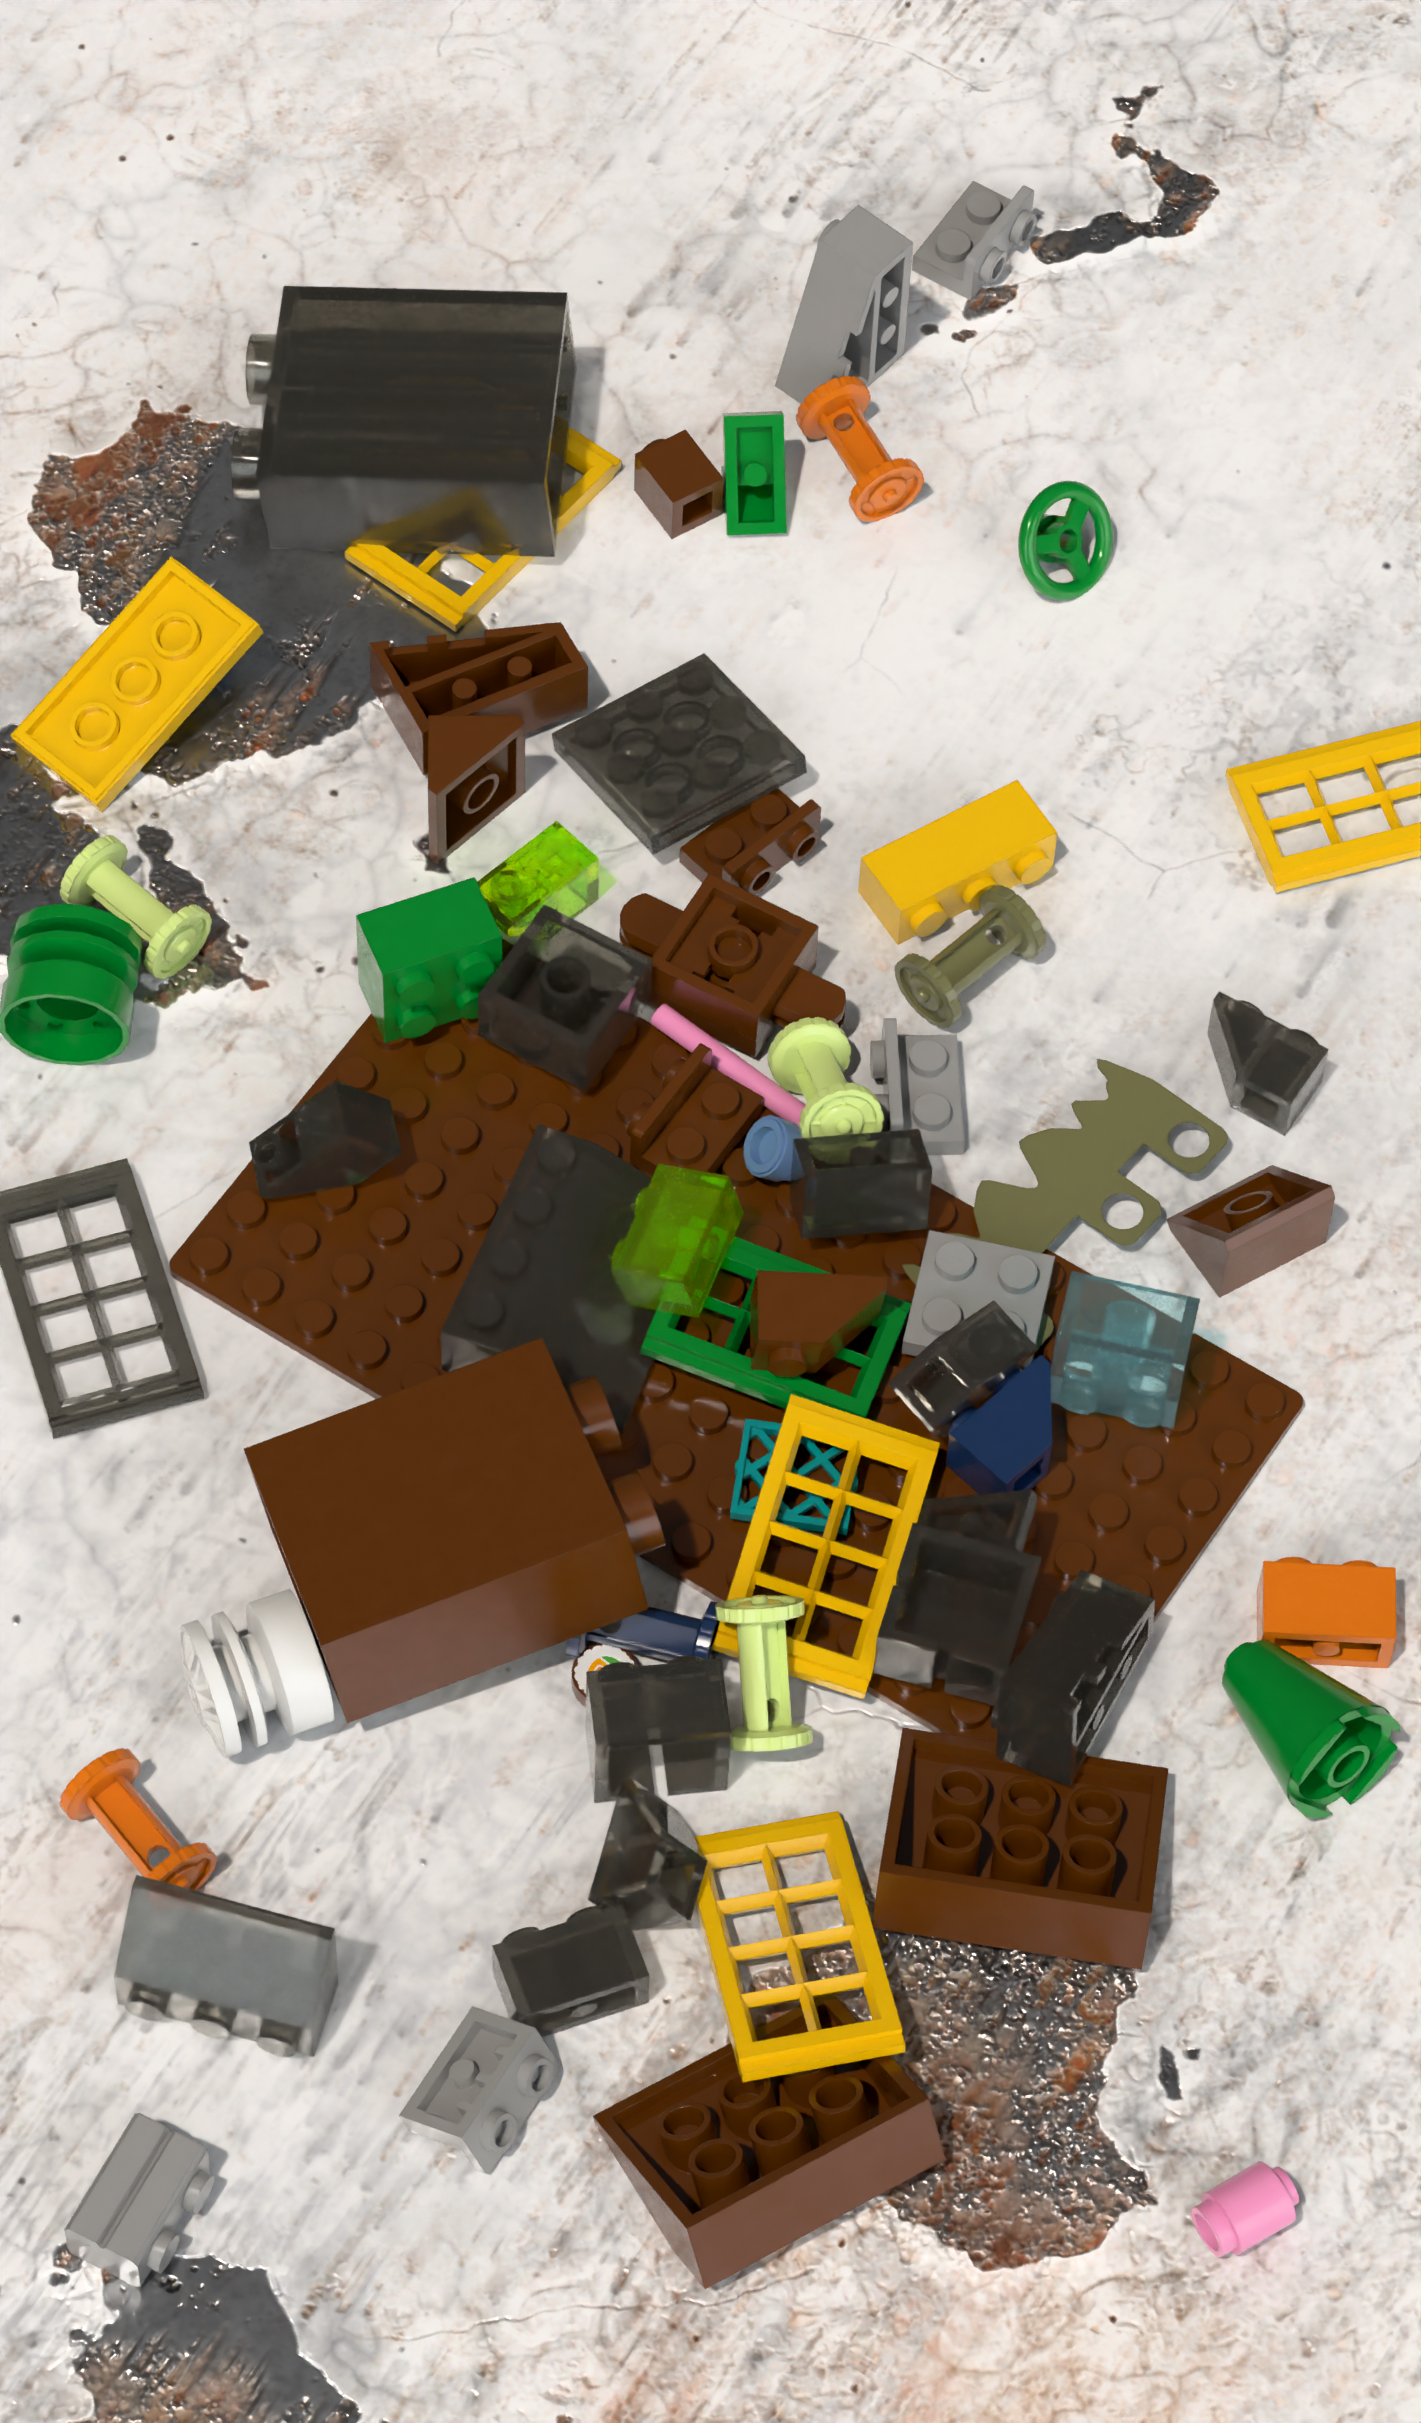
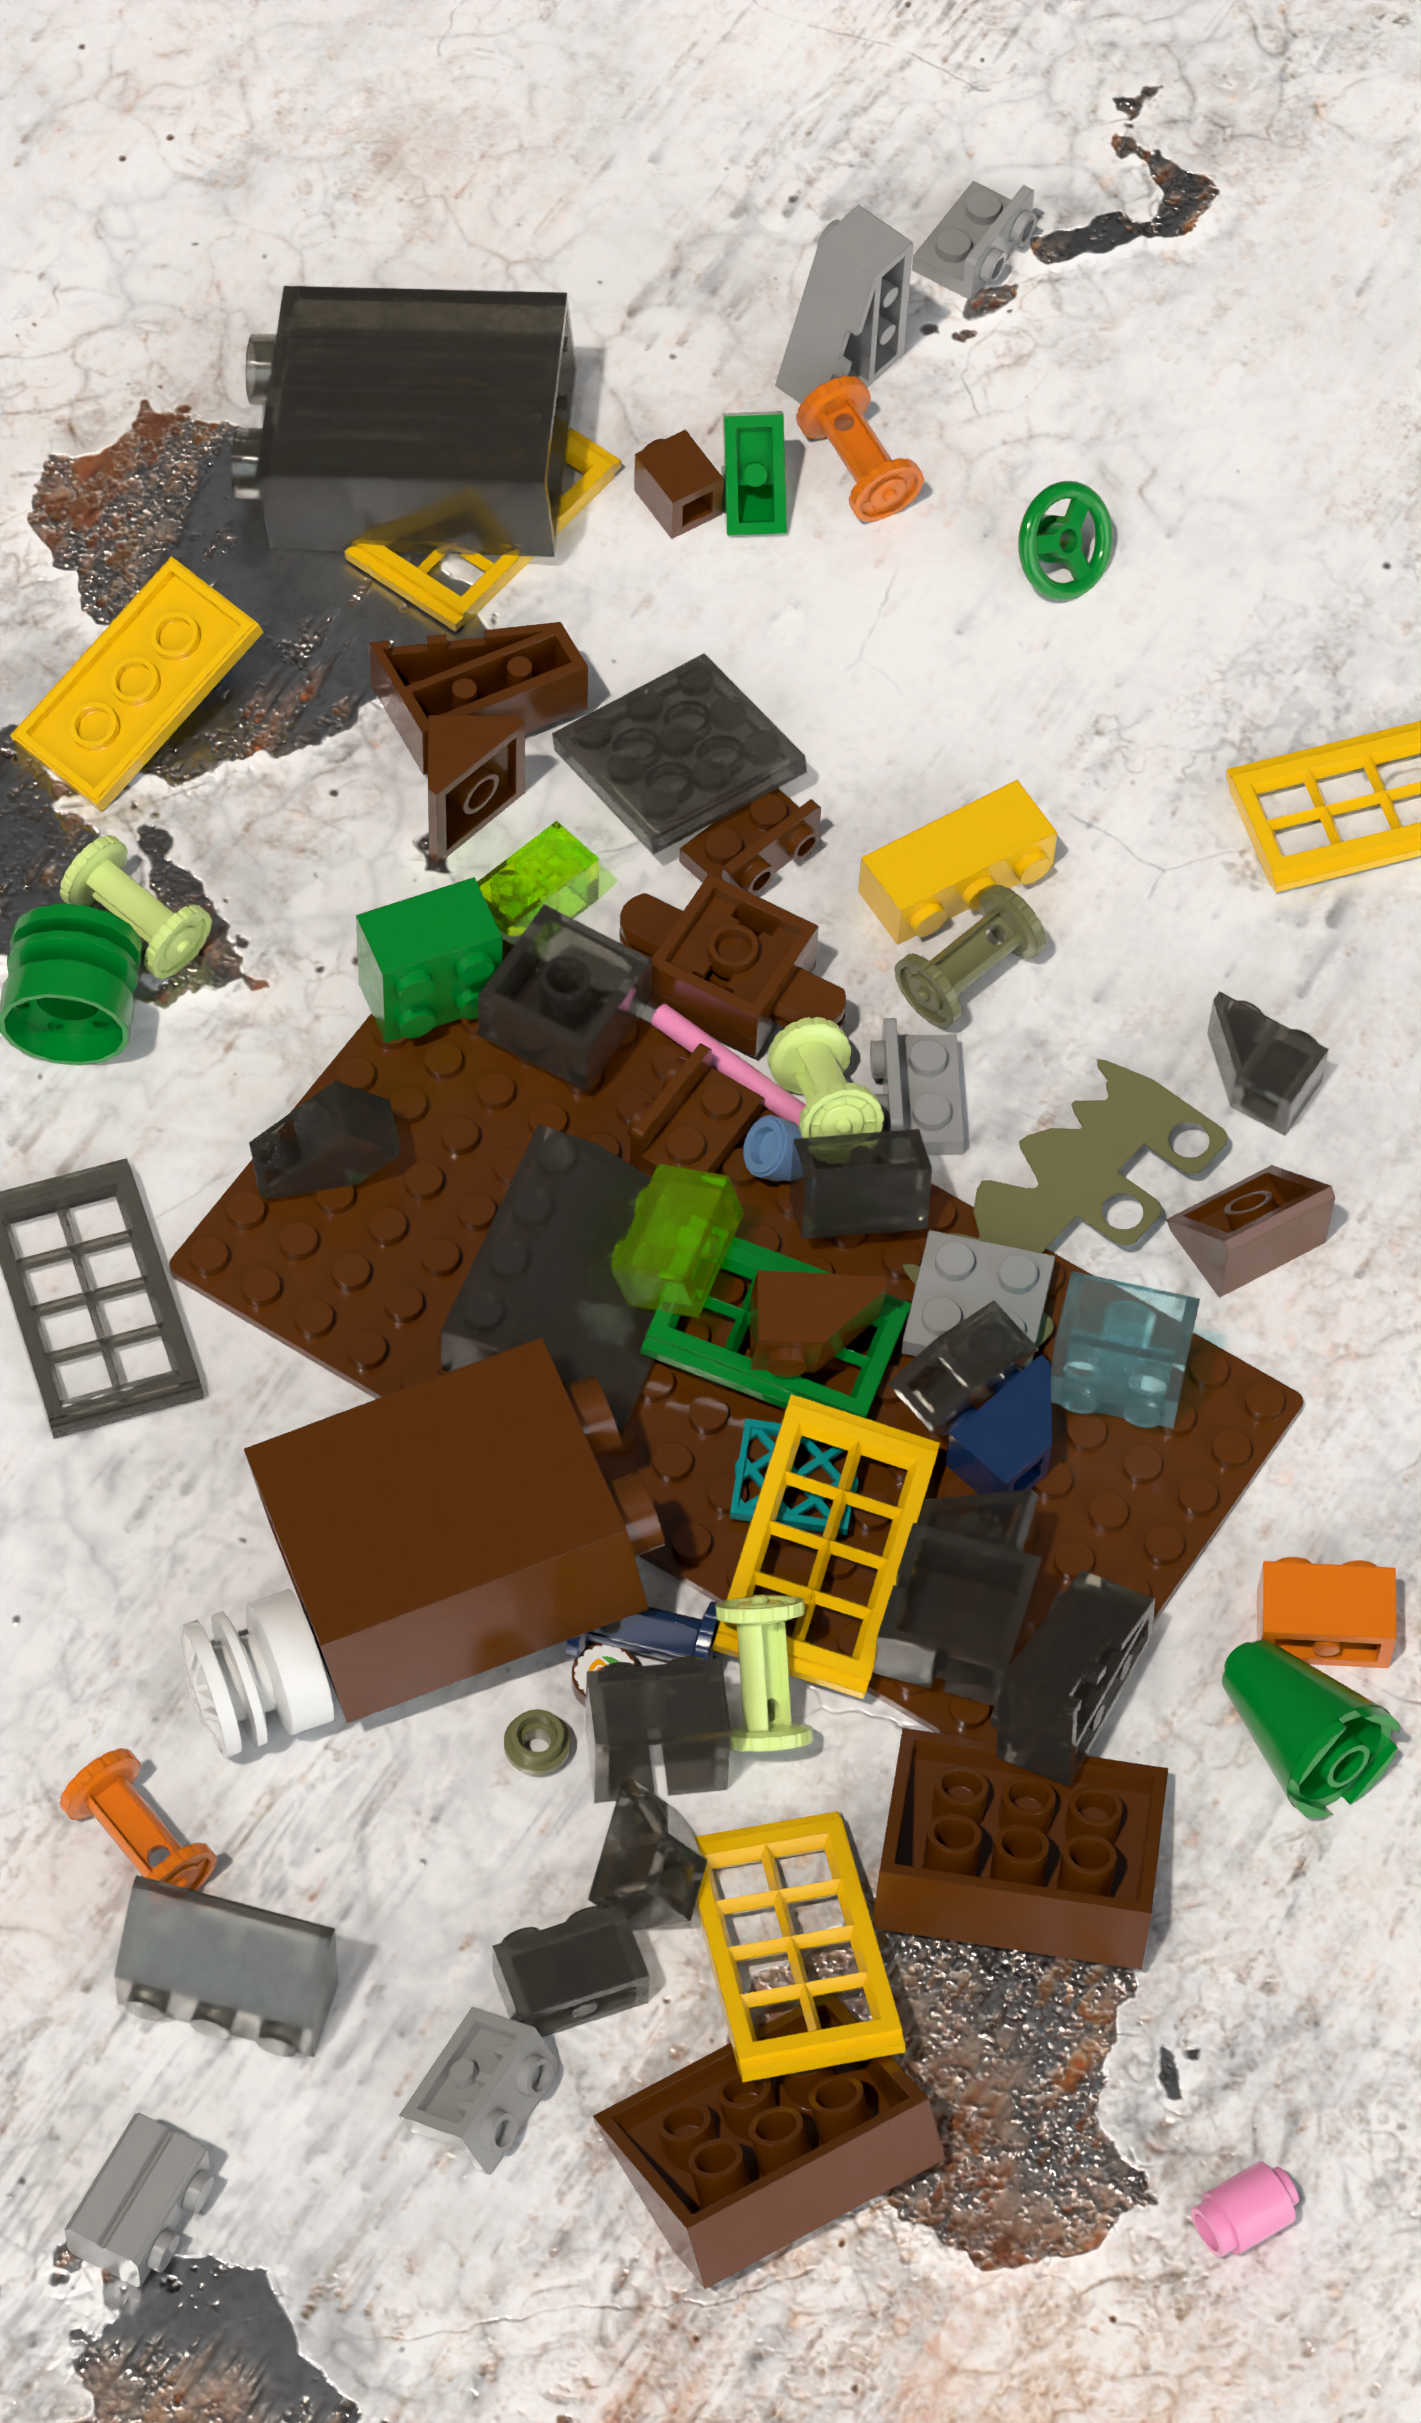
(537, 1725): none -> olive plate

